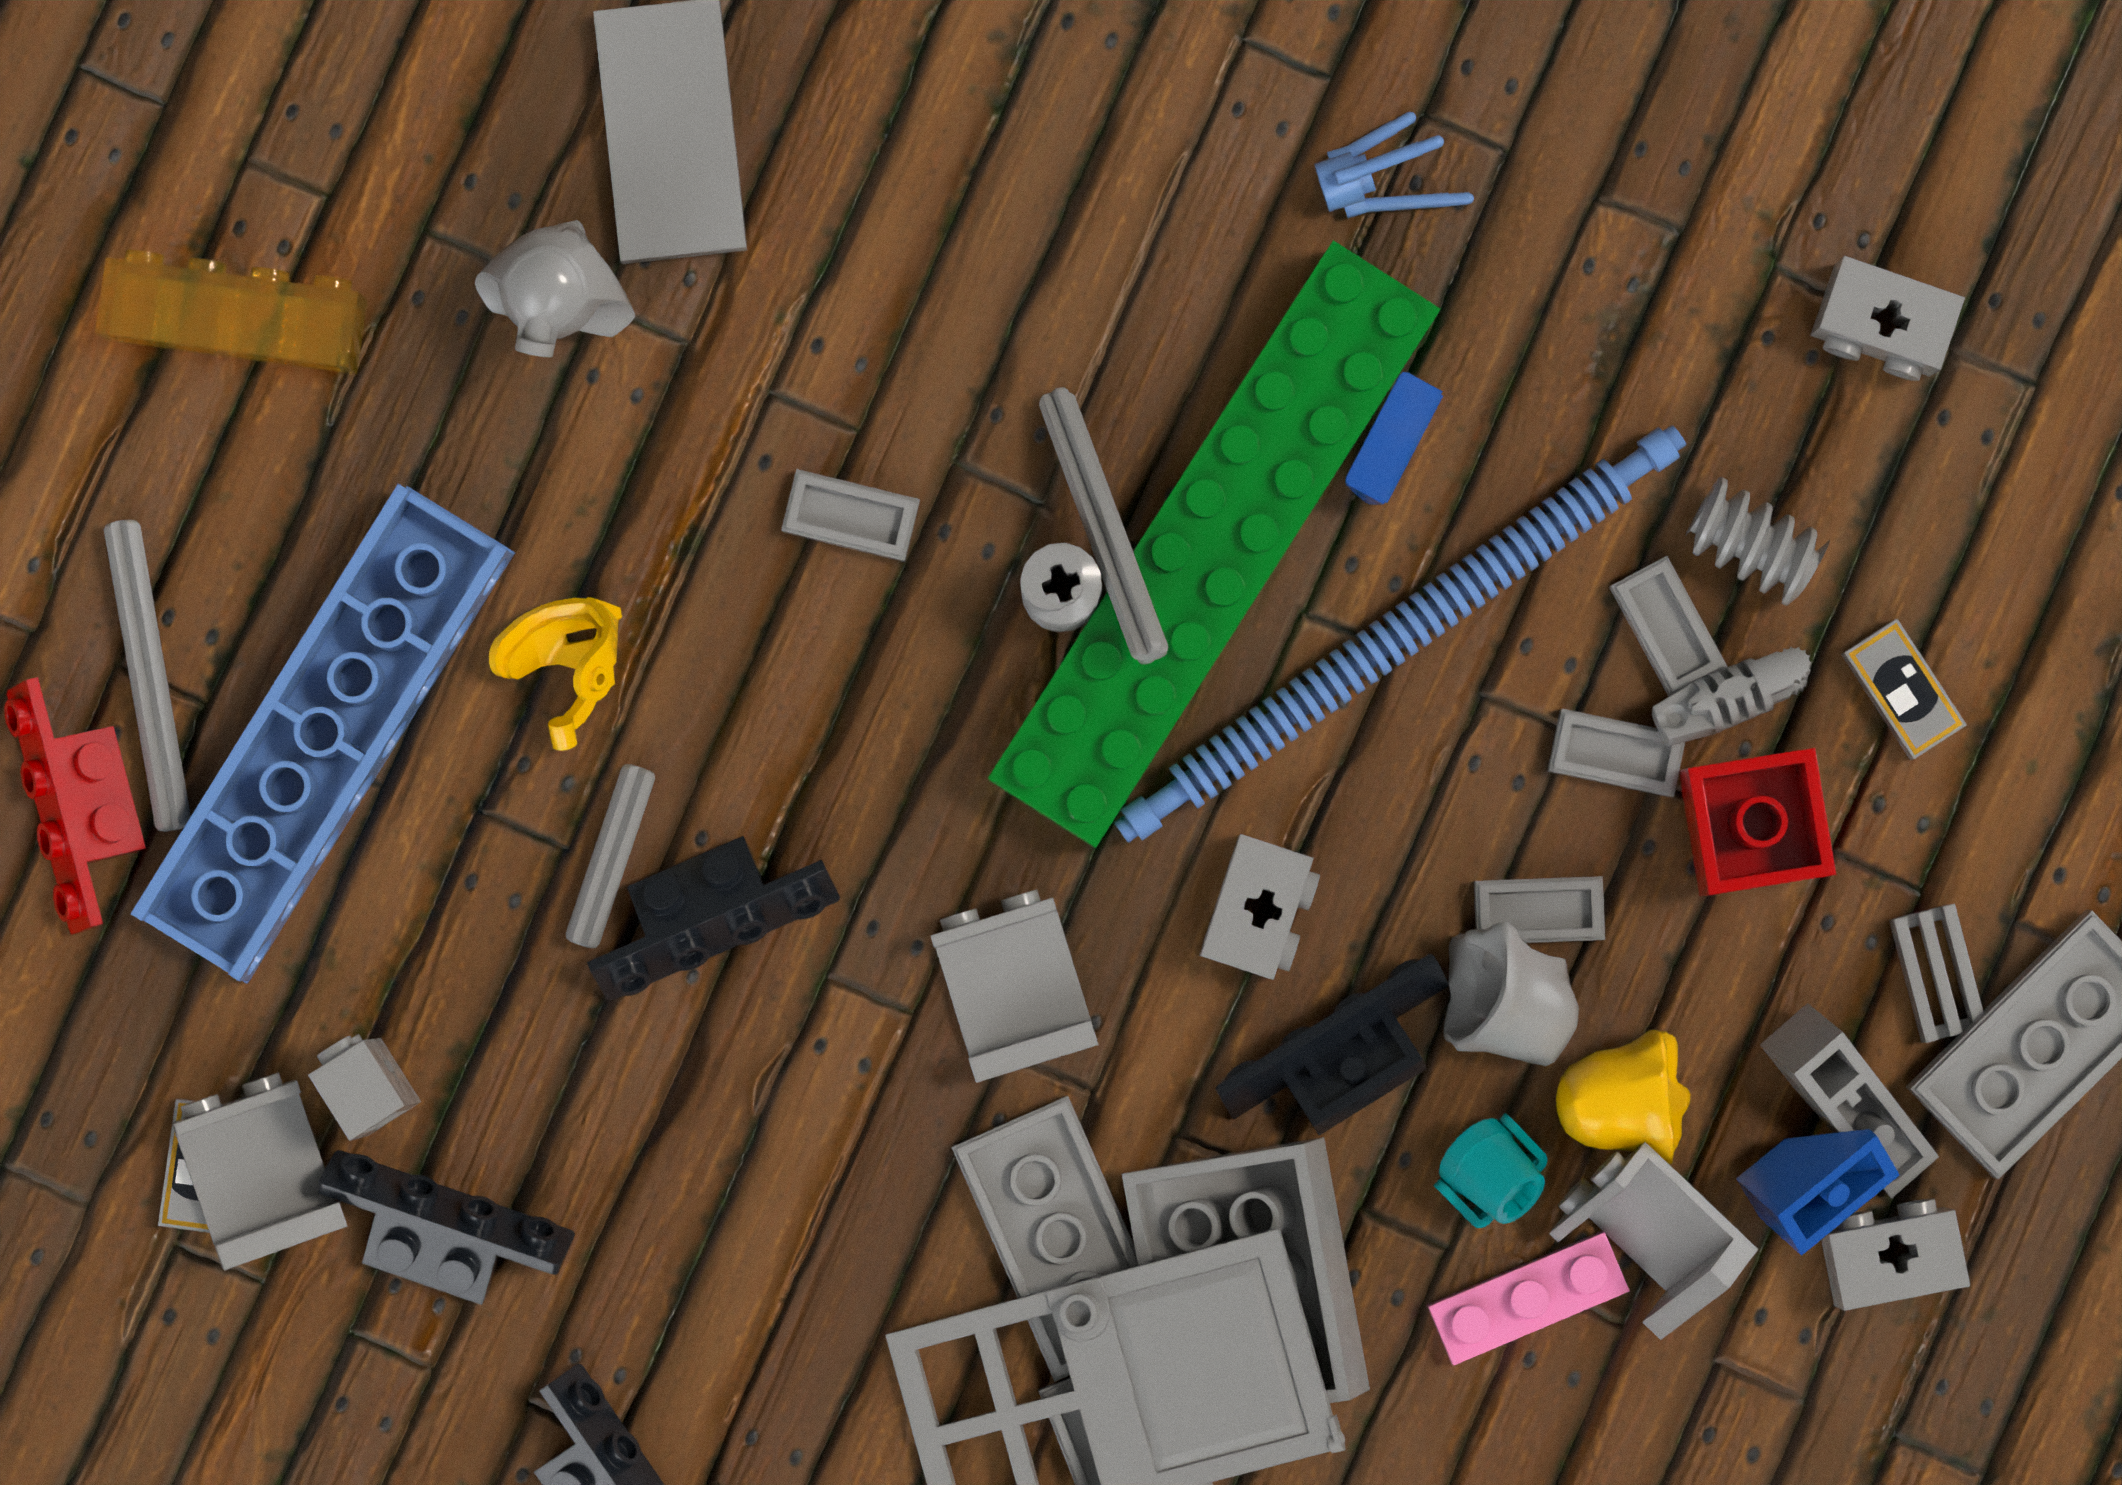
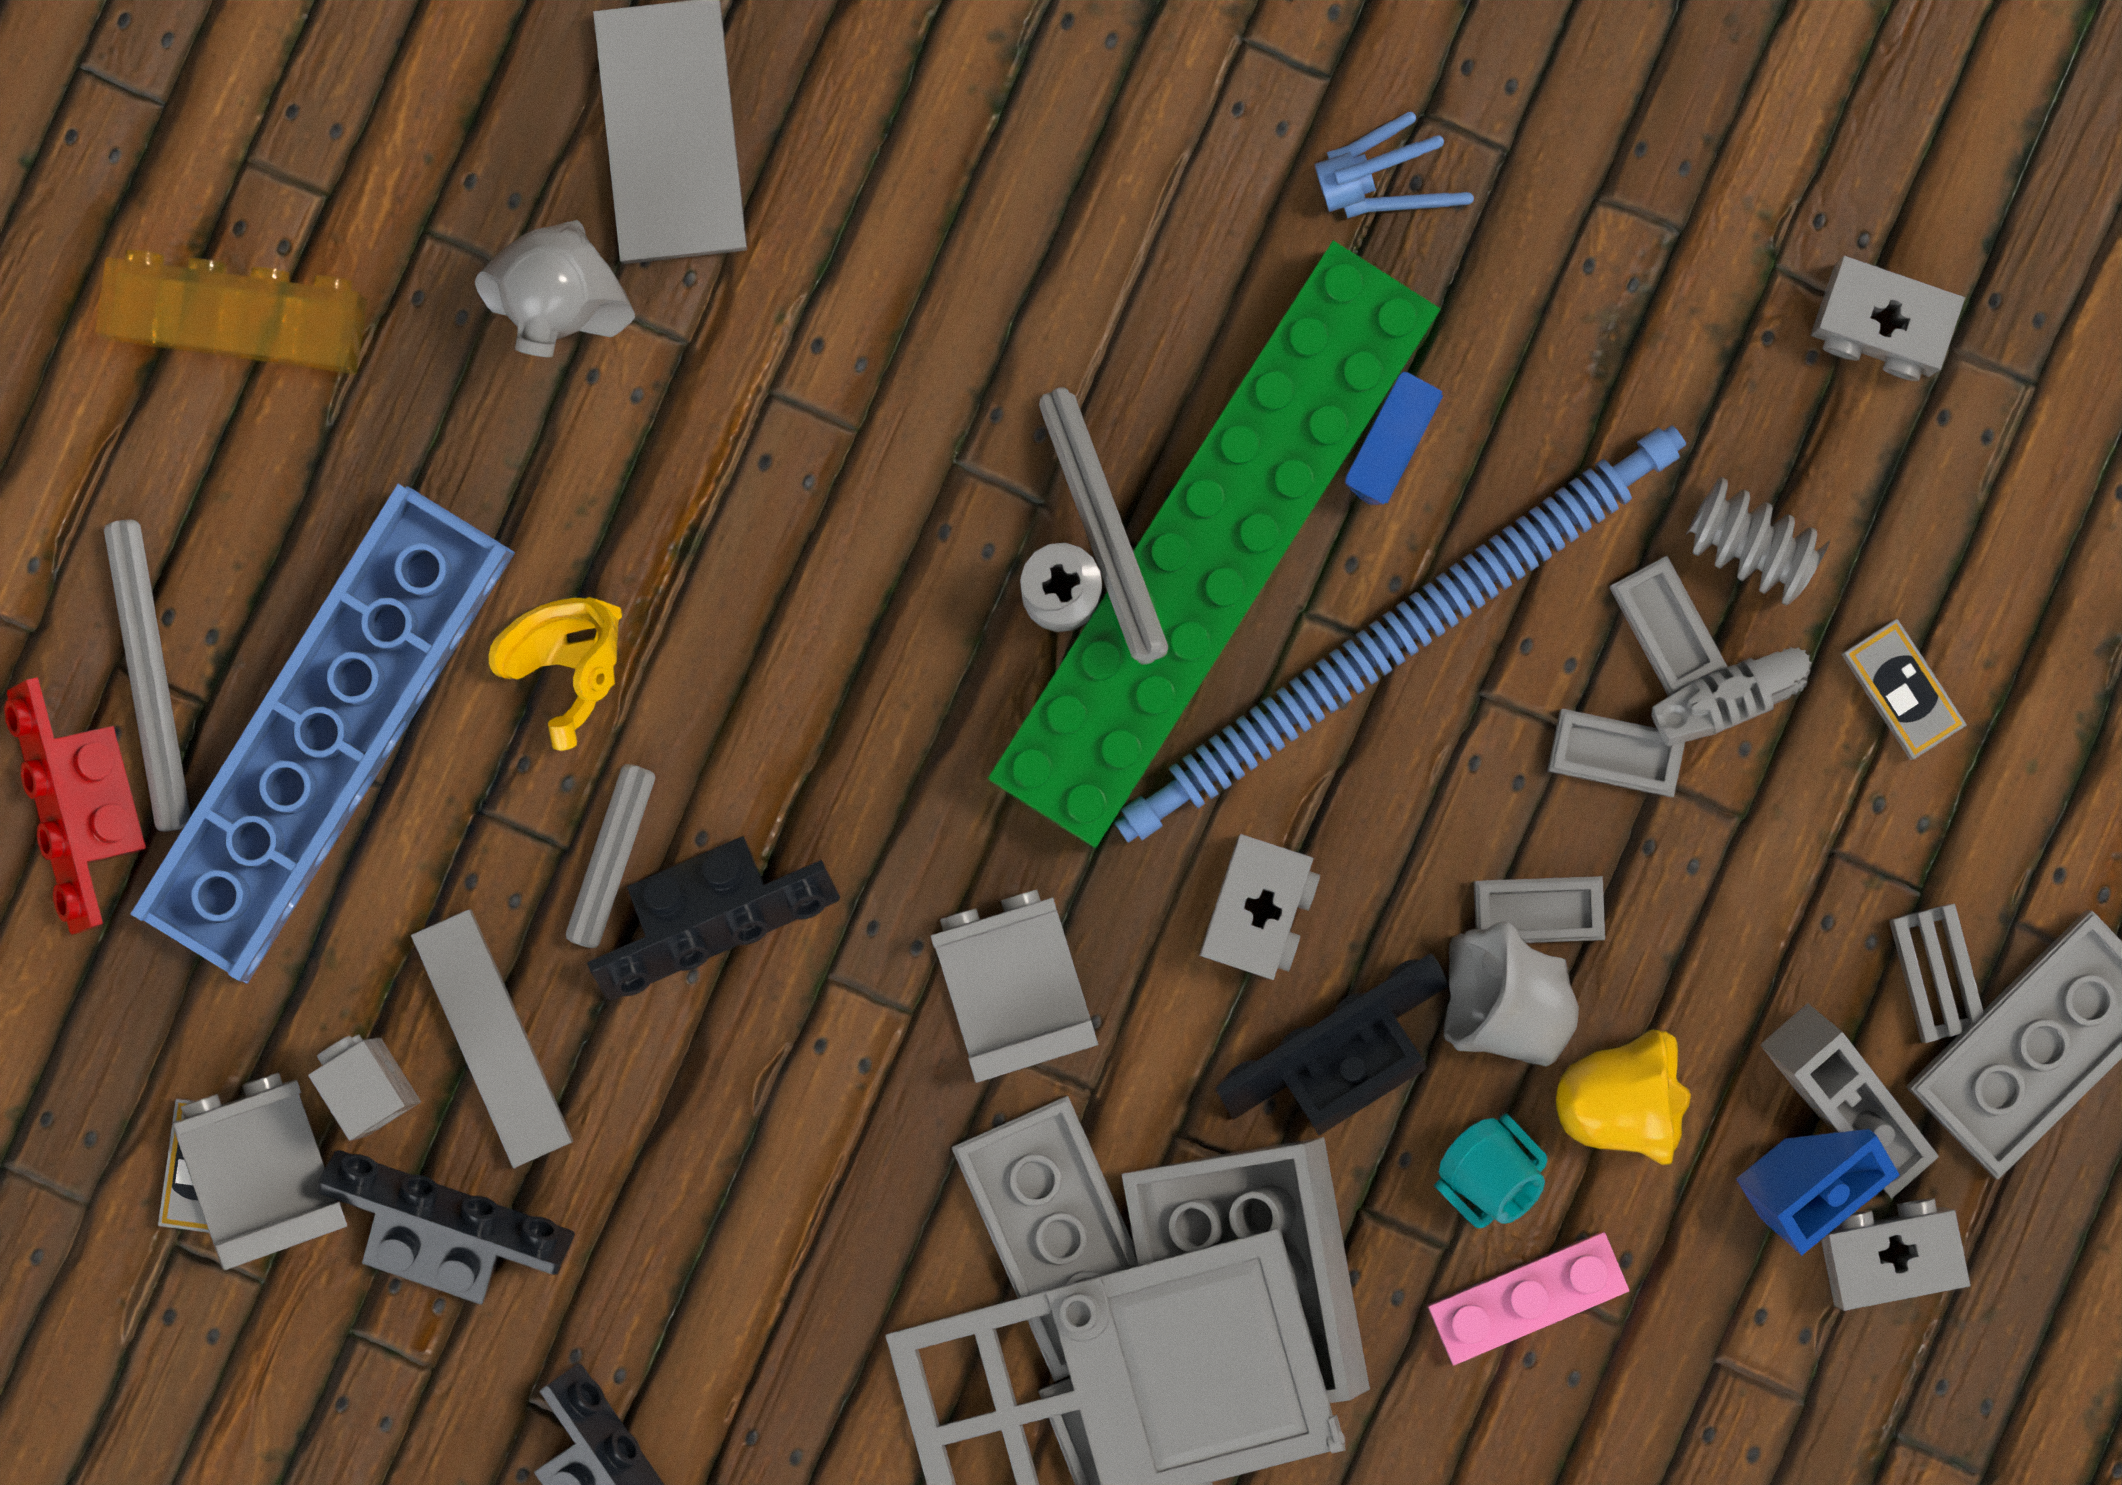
(492, 1038): none -> light grey tile
(850, 515): light grey tile -> none
(1663, 1229): light grey panel -> none
(1757, 822): red brick -> none

